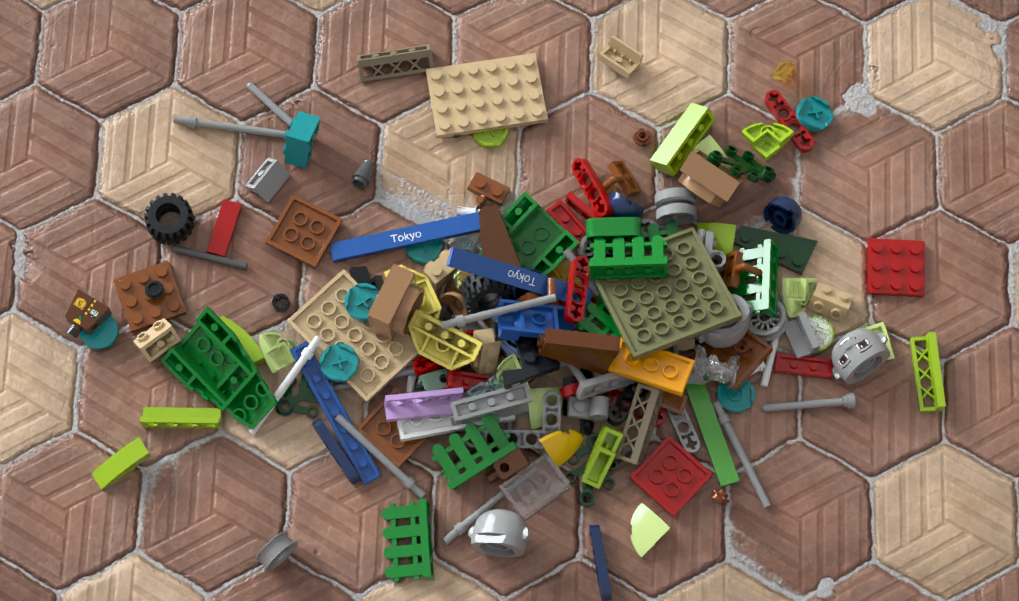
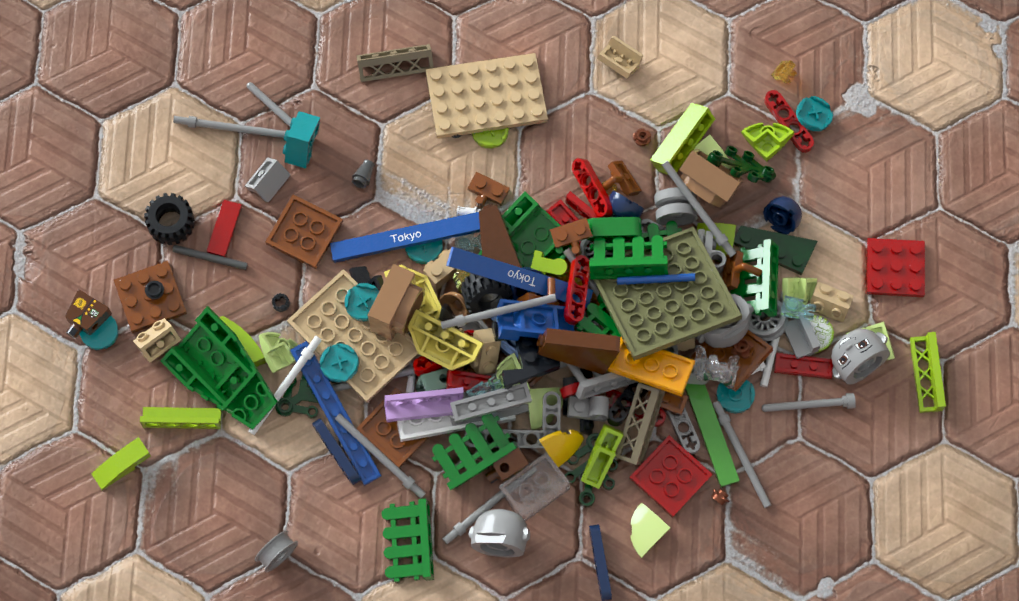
(555, 267): none -> lime leg
(571, 234): none -> dark orange plate
(655, 279): none -> blue bar
(721, 238): none -> light grey bar
(794, 307): none -> clear light blue plate

